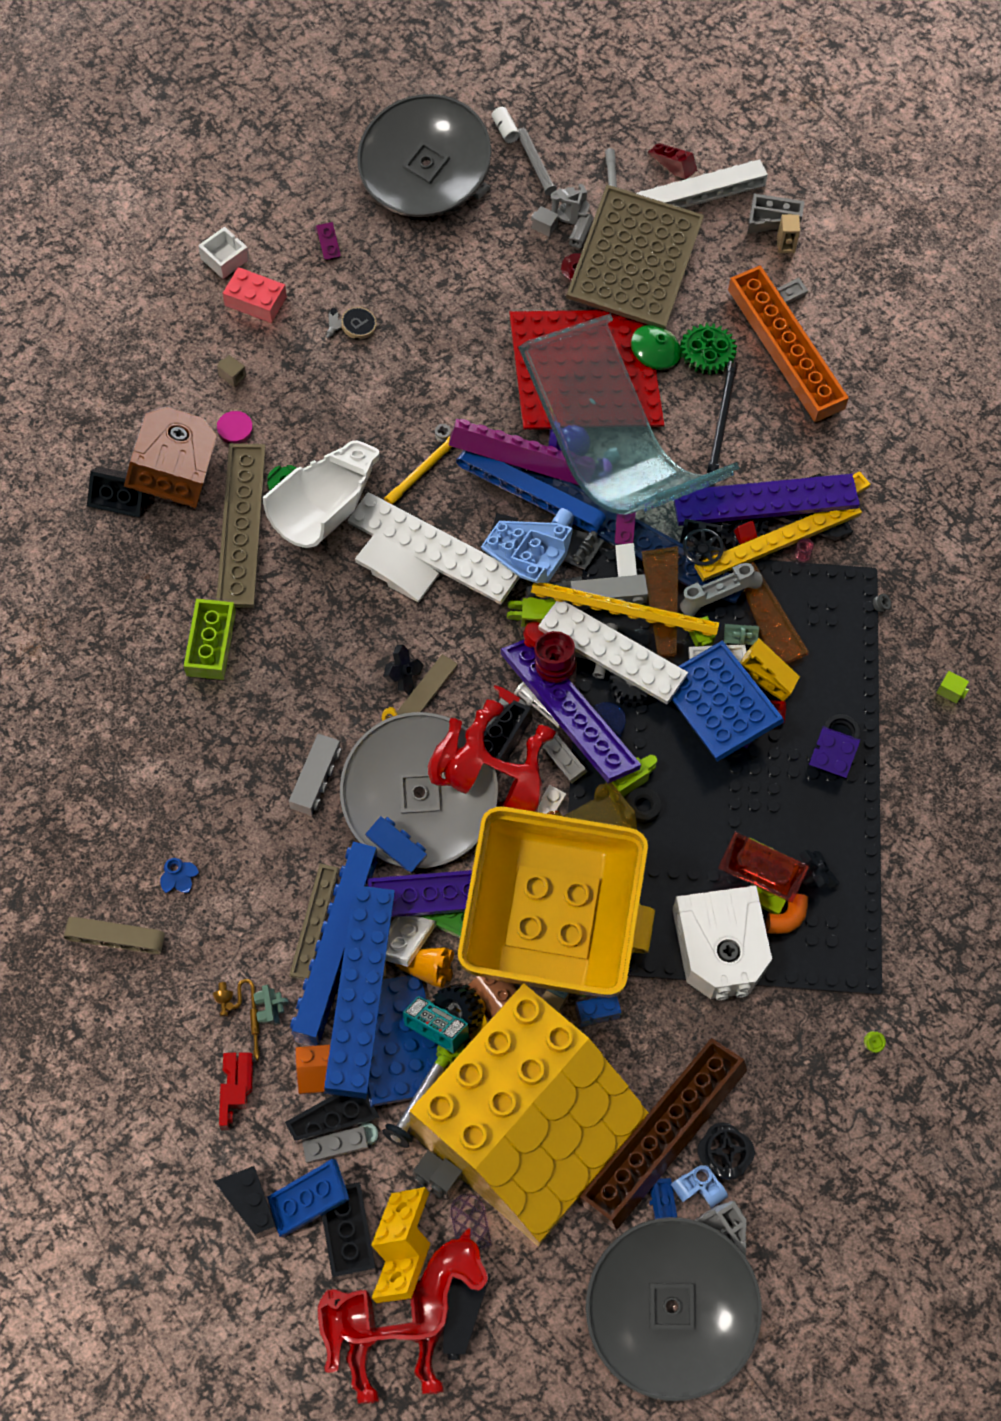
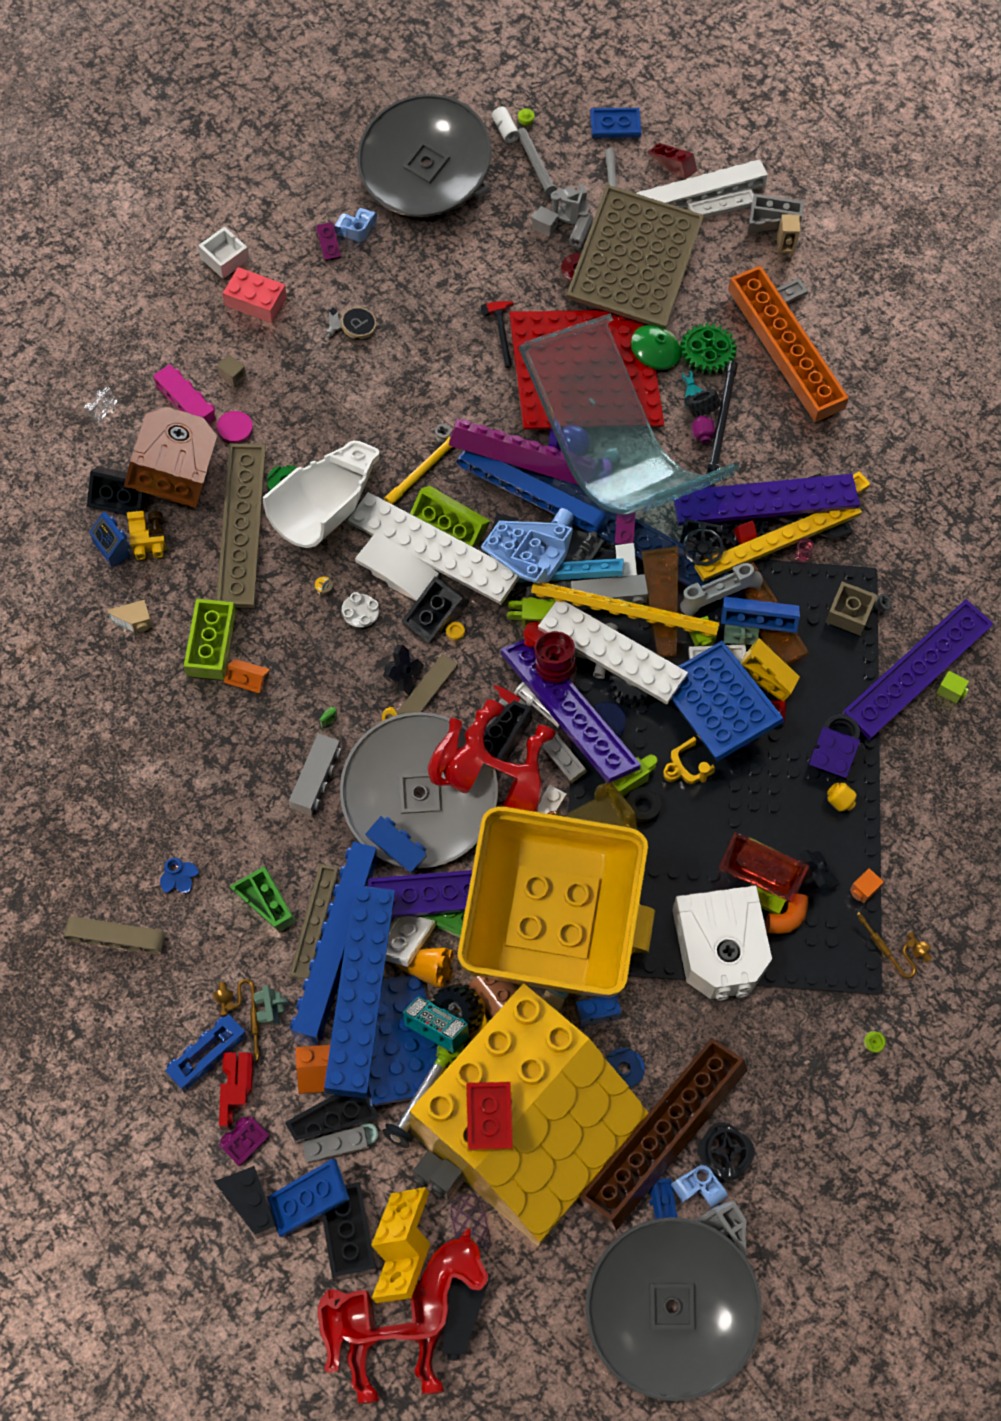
(103, 403): none -> clear hips
(110, 540): none -> blue slope
(131, 616): none -> tan slope
(143, 539): none -> yellow hips
(182, 393): none -> dark pink brick
(182, 1072): none -> blue brick
(243, 1139): none -> magenta bracket
(245, 675): none -> orange panel
(265, 898): none -> bright green wedge
(323, 585): none -> tile
(328, 717): none -> bright green slope
(356, 227): none -> light blue piece
(360, 610): none -> white dish
(435, 610): none -> black slope
(449, 516): none -> lime slope
(455, 631): none -> yellow tile
(489, 1116): none -> red plate
(497, 309): none -> black piece
(526, 117): none -> lime tile
(588, 569): none -> dark azure plate
(615, 122): none -> blue tile
(633, 1060): none -> blue tile
(678, 769): none -> yellow piece
(691, 389): none -> teal piece
(703, 429): none -> magenta head
(704, 402): none -> black tyre
(723, 203): none -> white tile
(760, 614): none -> blue brick
(841, 797): none -> yellow head
(851, 608): none -> dark tan brick
(866, 886): none -> orange brick
(918, 668): none -> dark purple plate
(919, 948): none -> pearl gold piece

